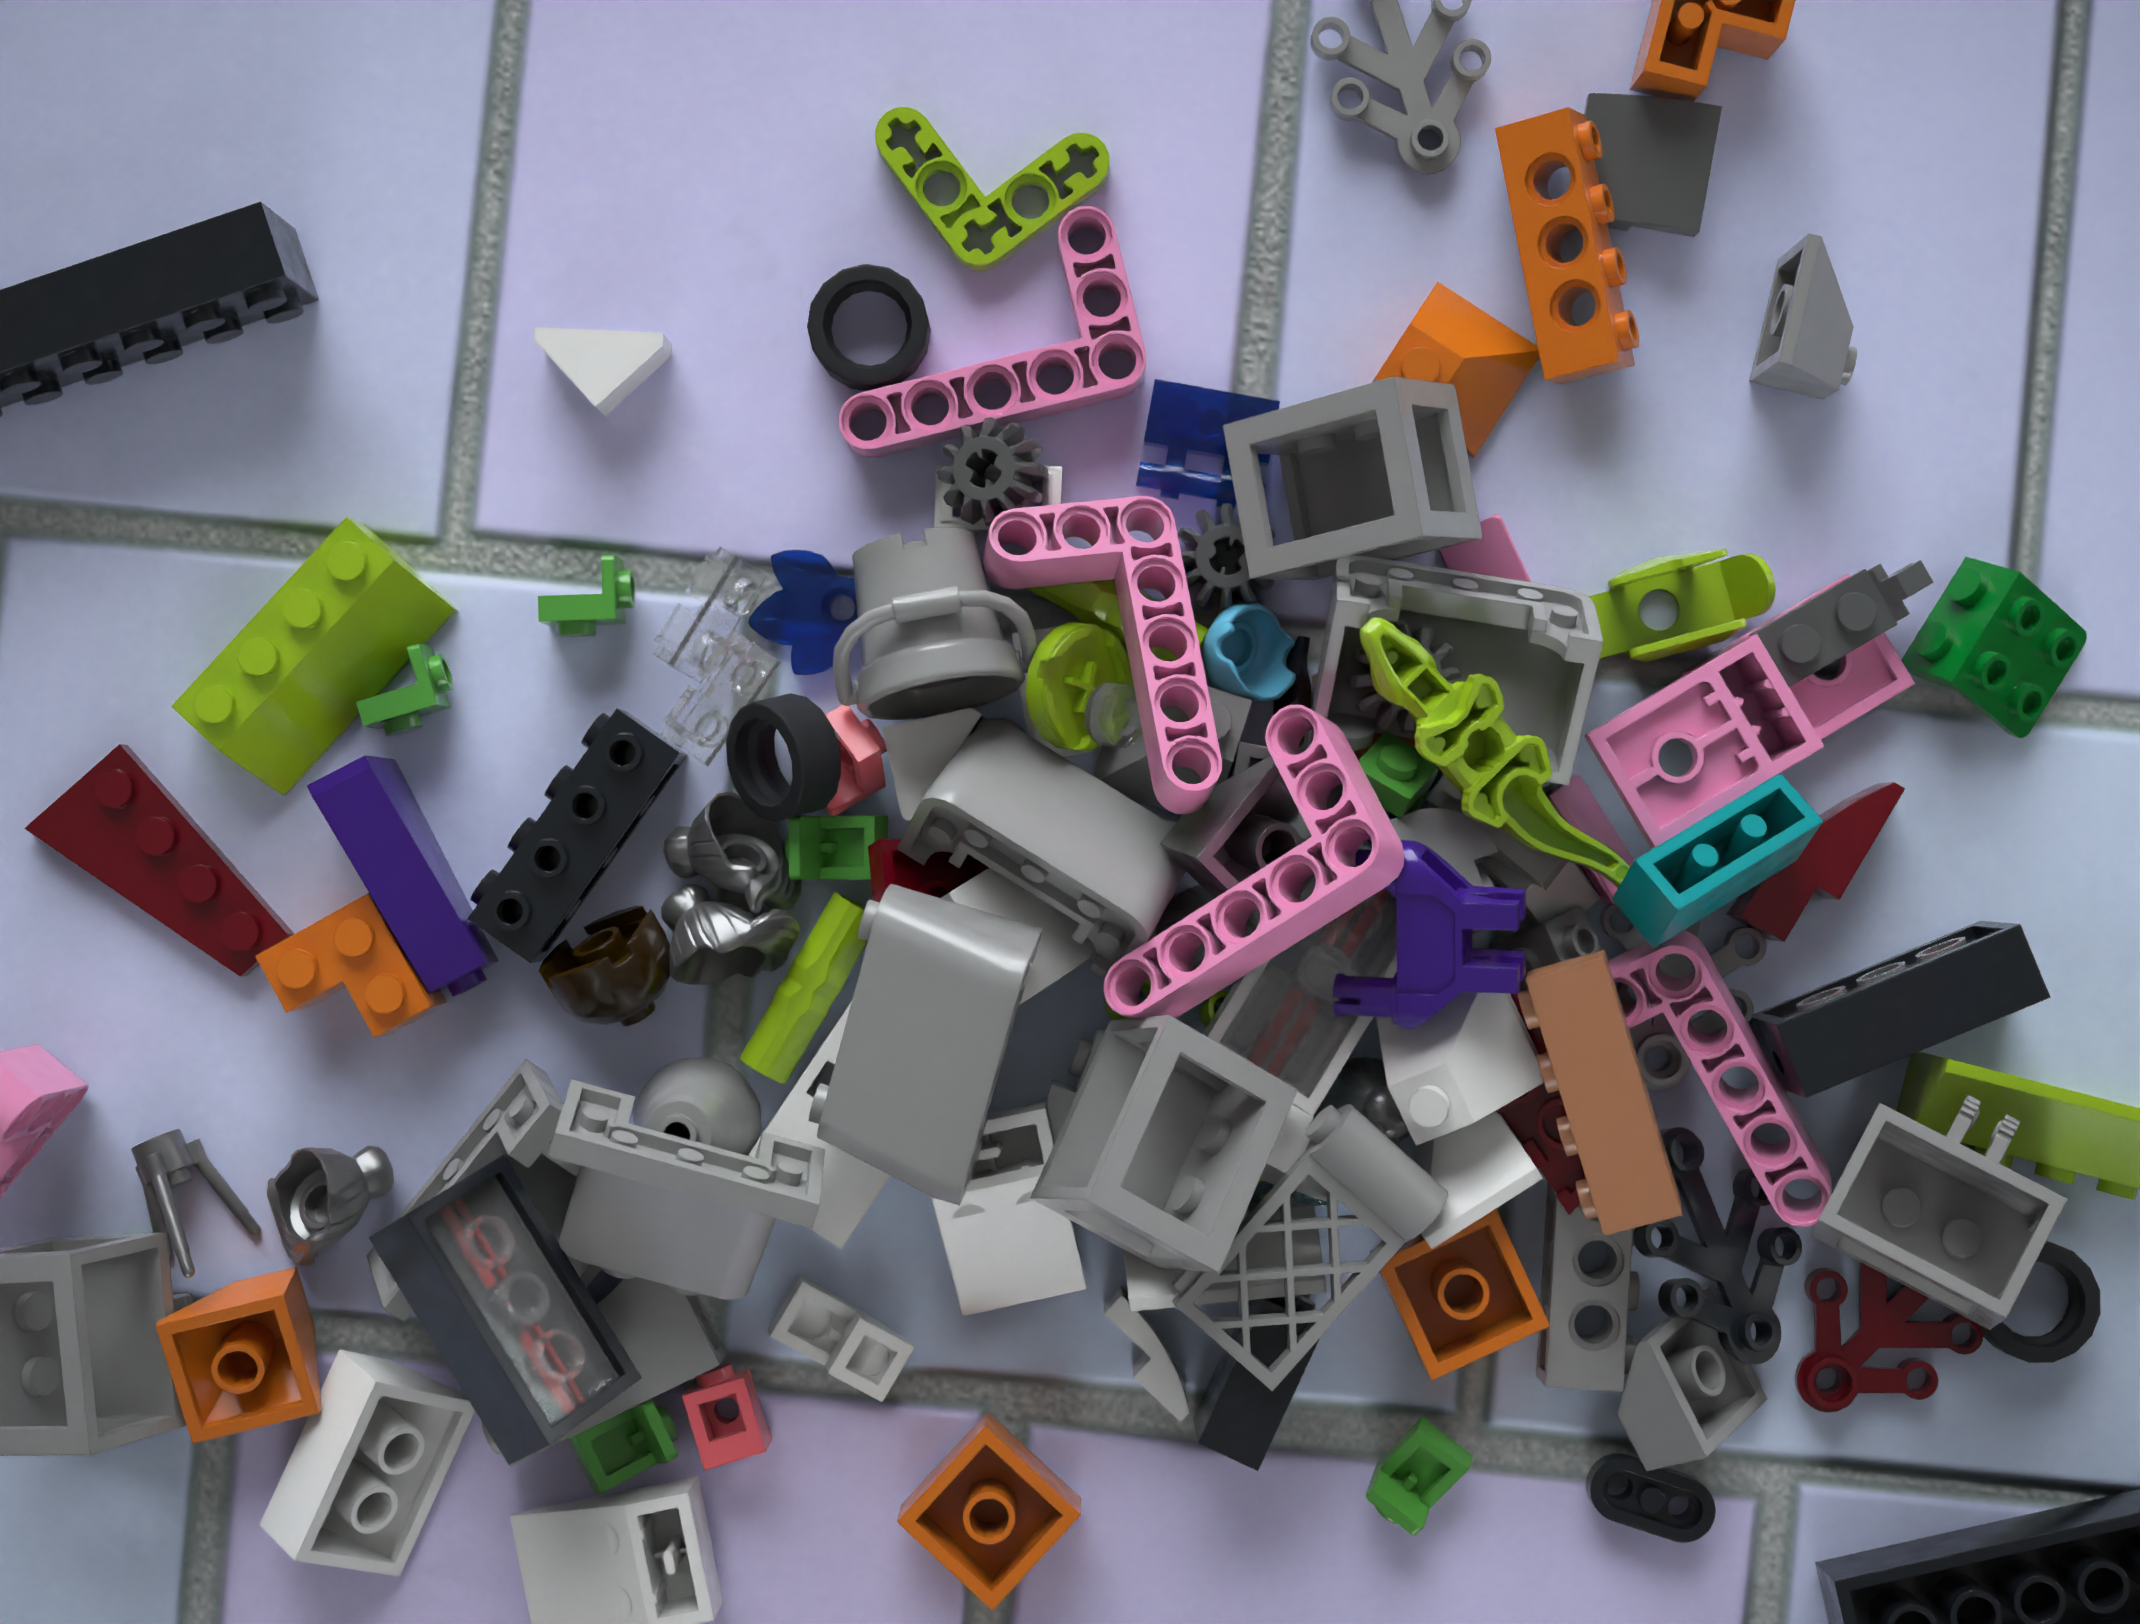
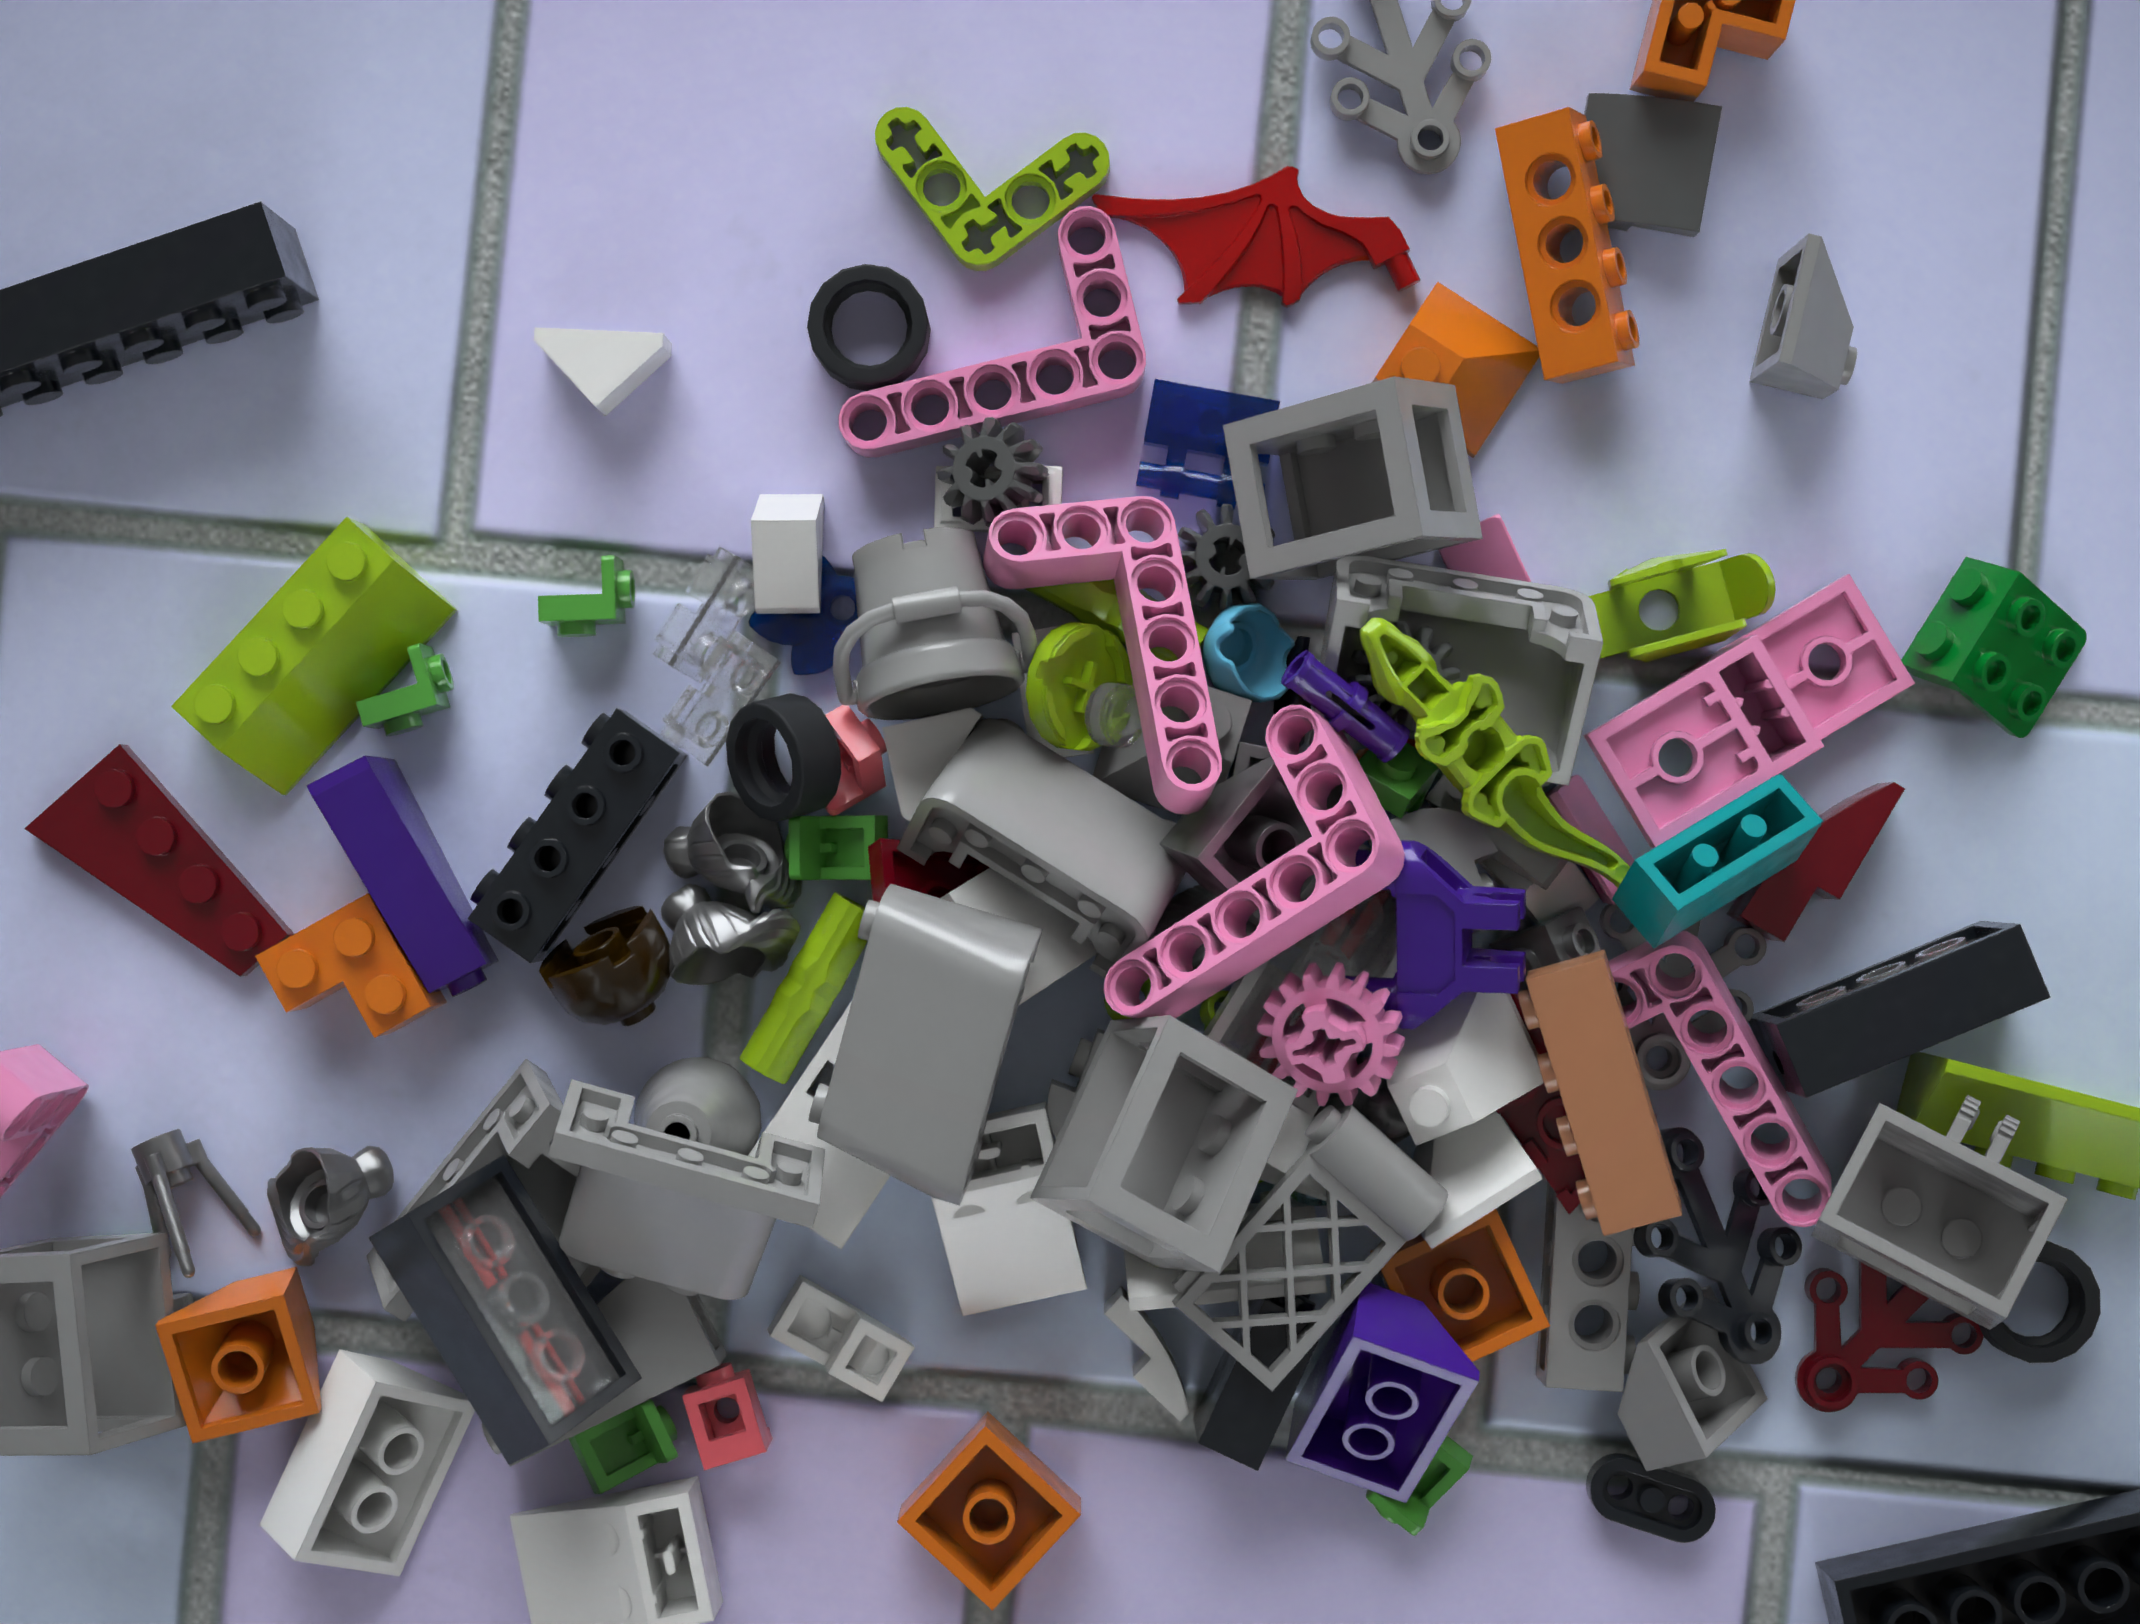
(787, 553): none -> white slope
(1263, 238): none -> red animal
(1345, 1012): none -> bright pink gear
(1378, 731): none -> dark purple pin
(1381, 1395): none -> dark purple slope
(1840, 619): dark grey hinge -> none

